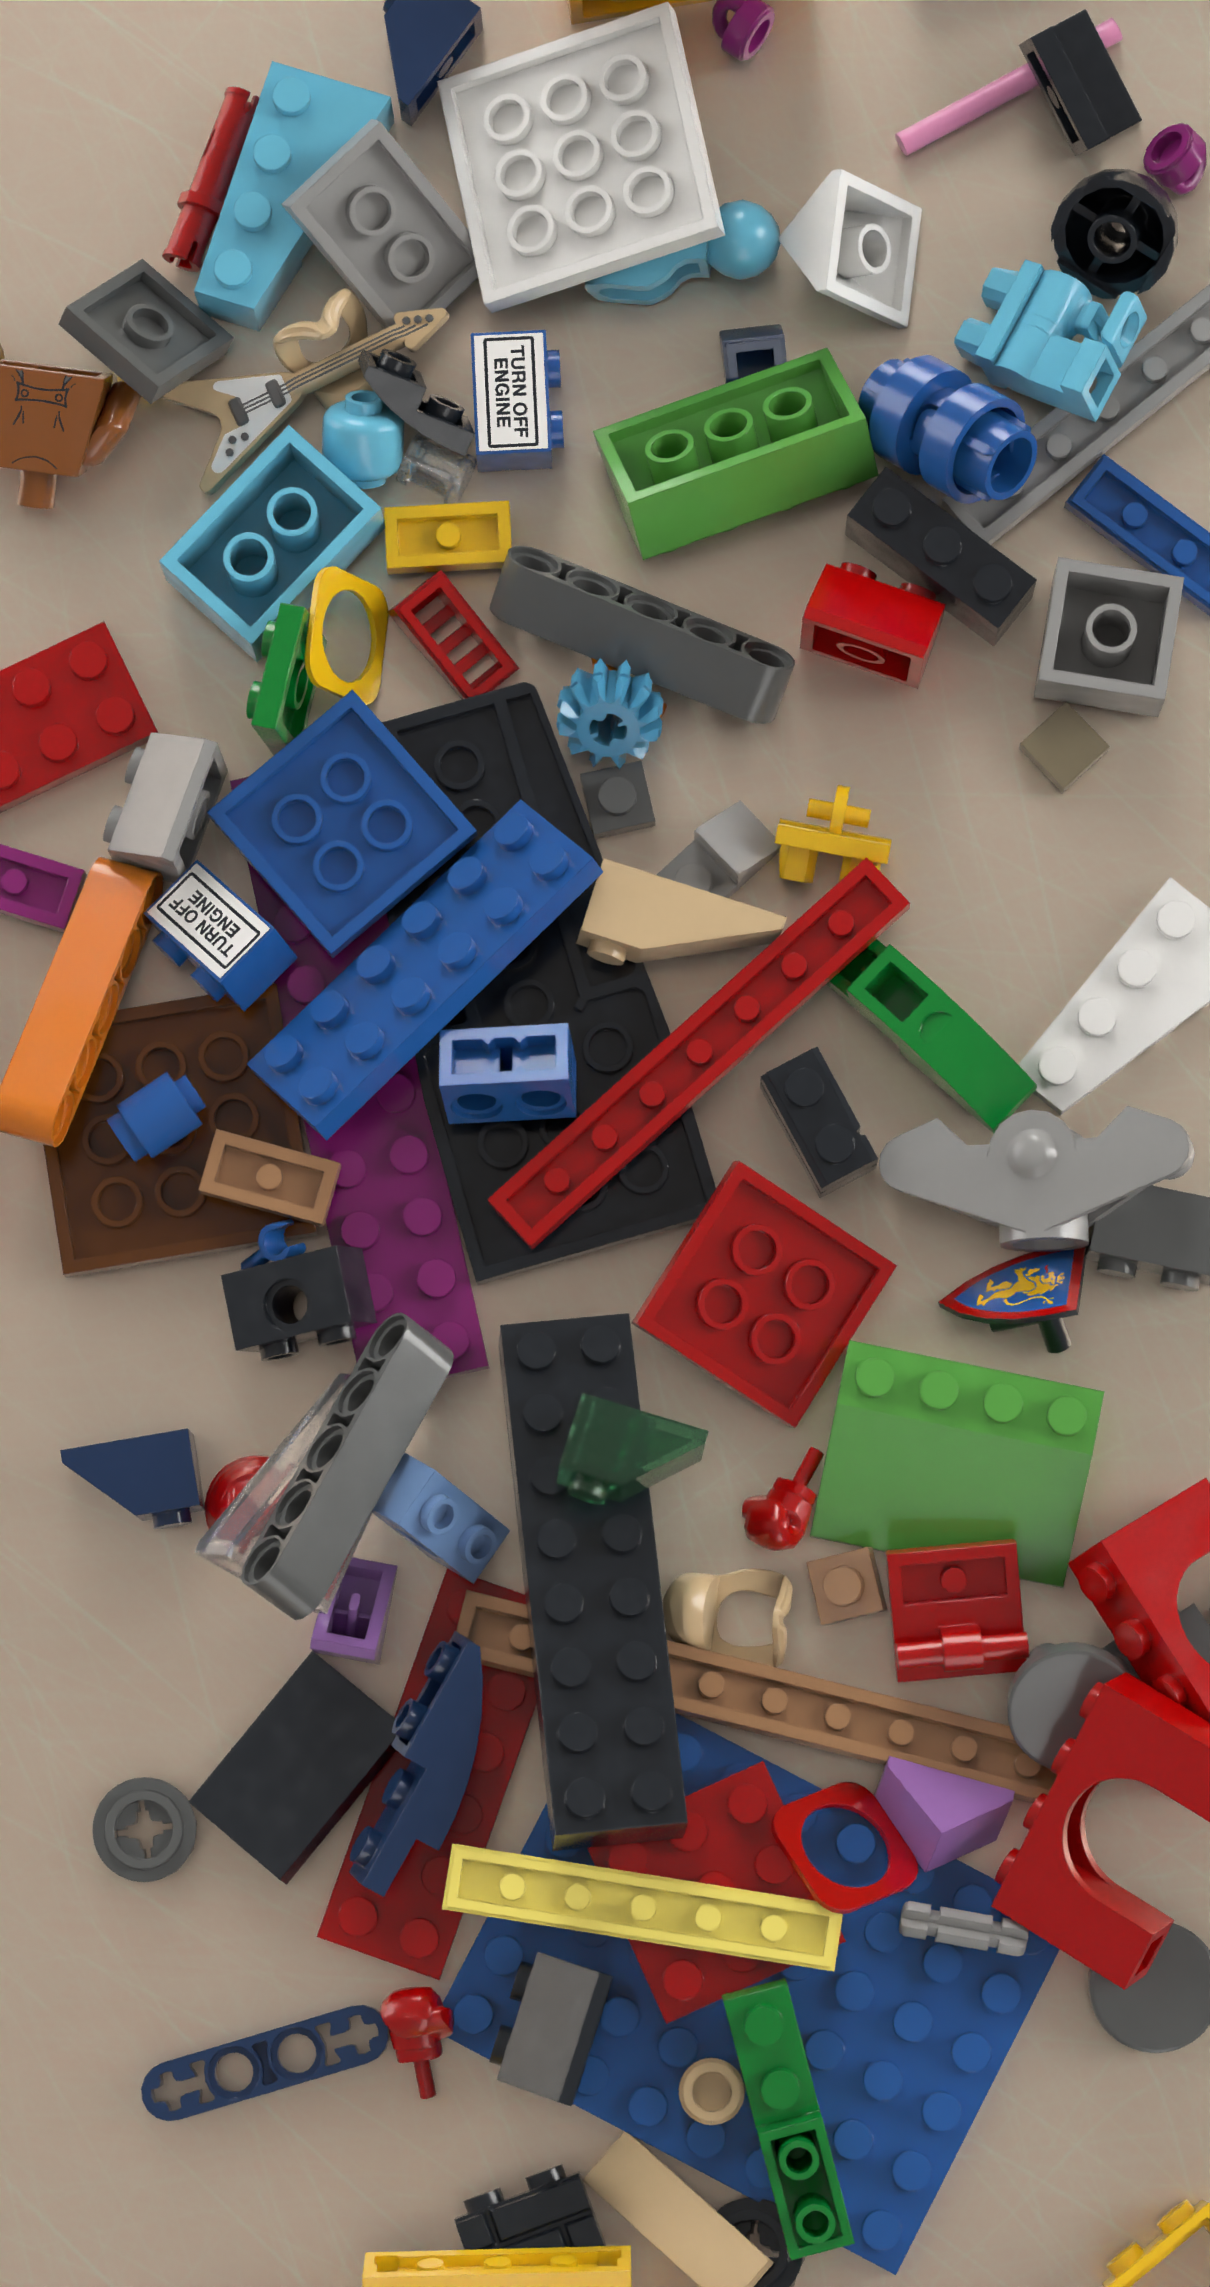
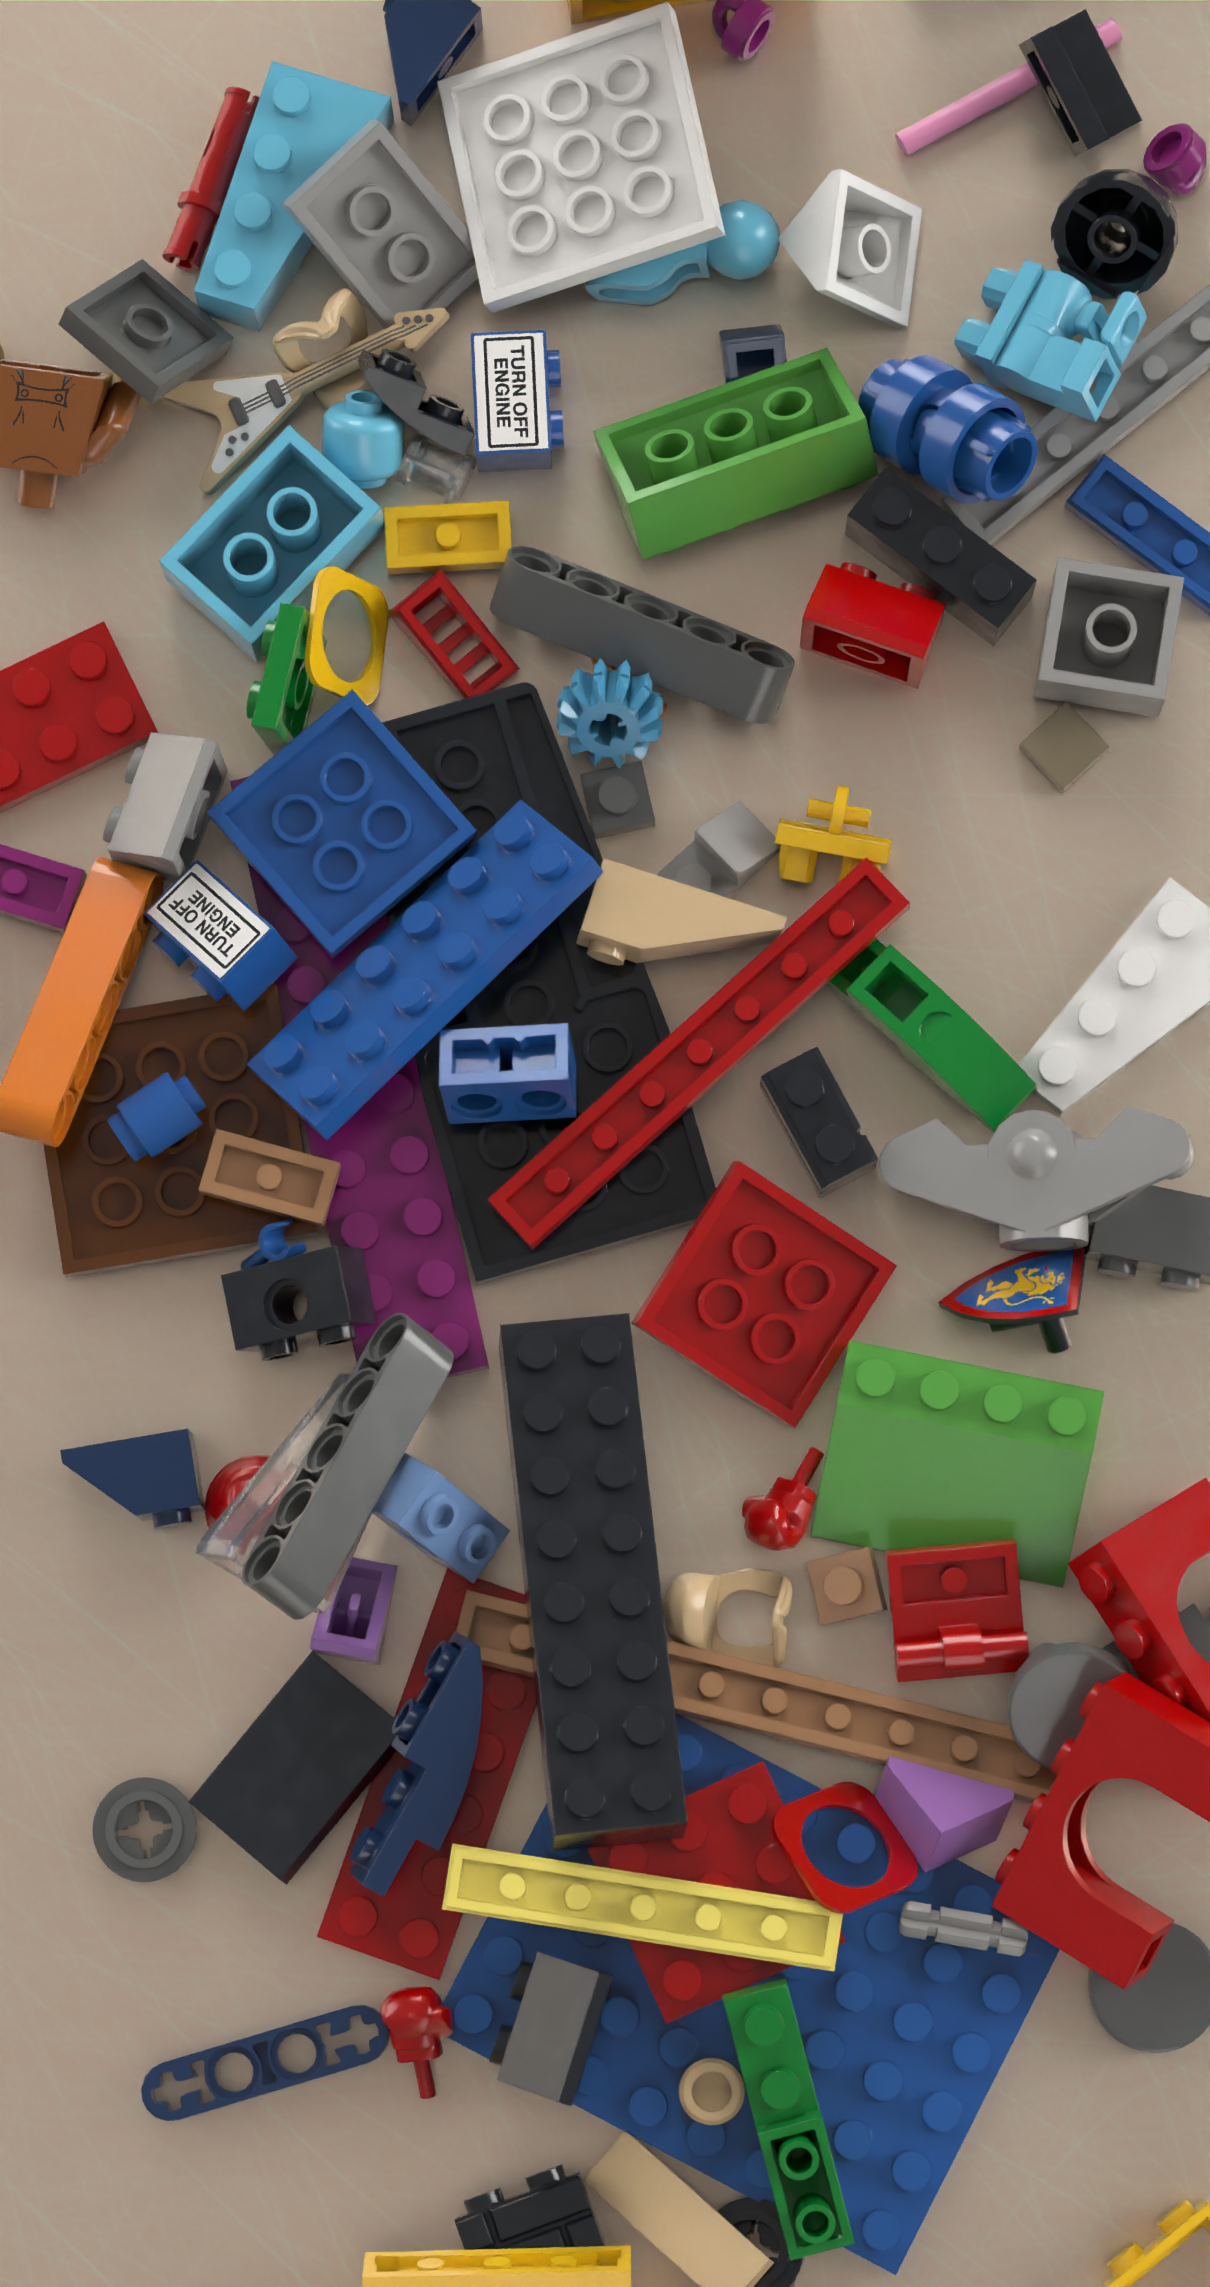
(624, 1450): clear green slope -> none

